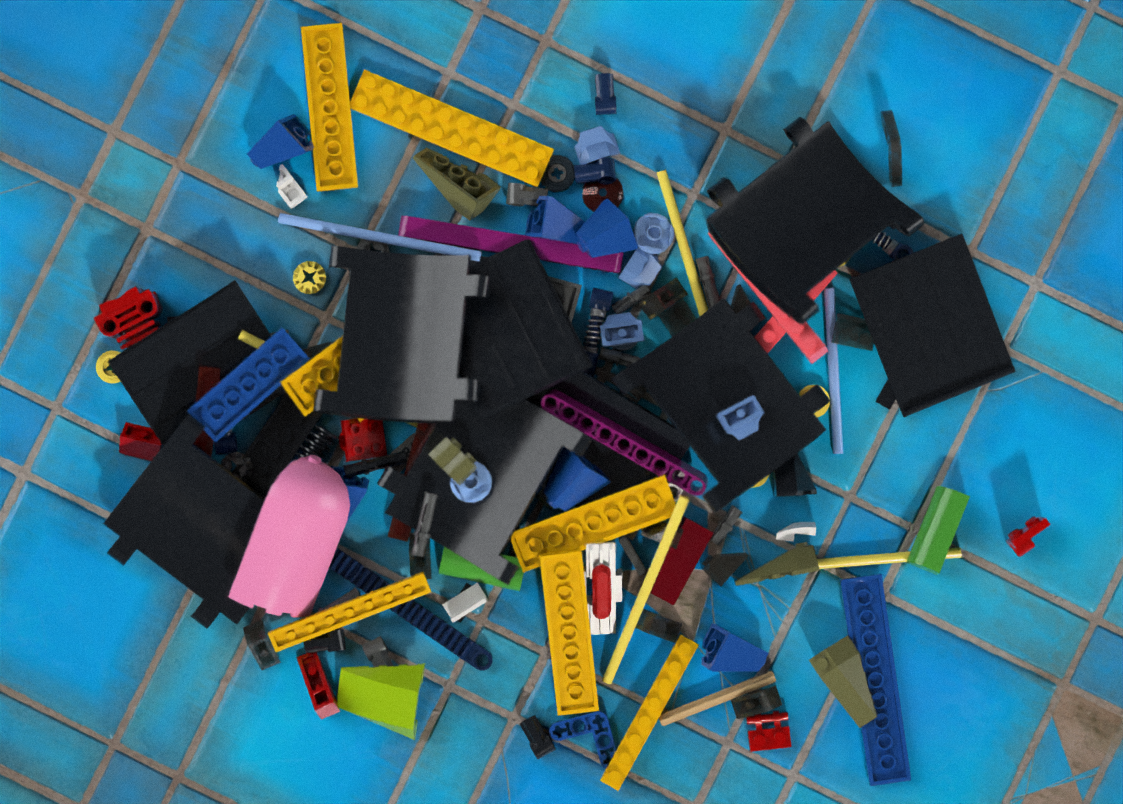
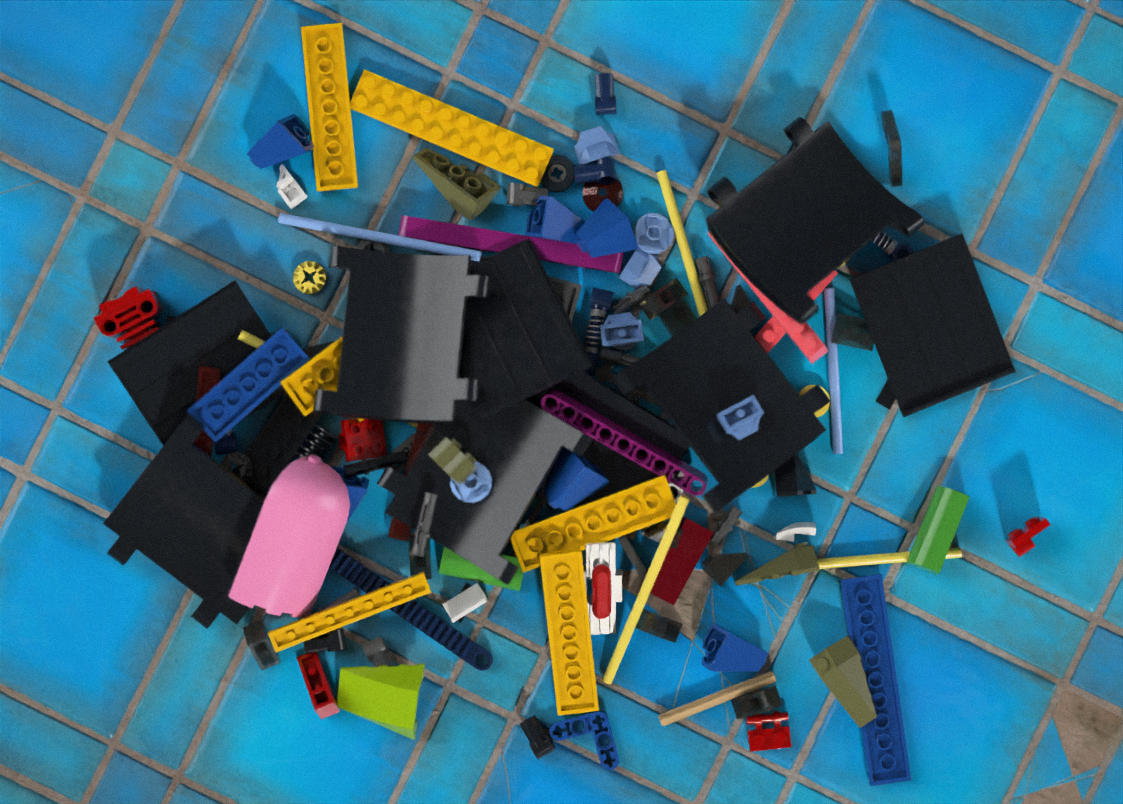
(102, 364): light yellow gear -> none
(139, 442): red panel -> none
(649, 712): yellow plate -> none

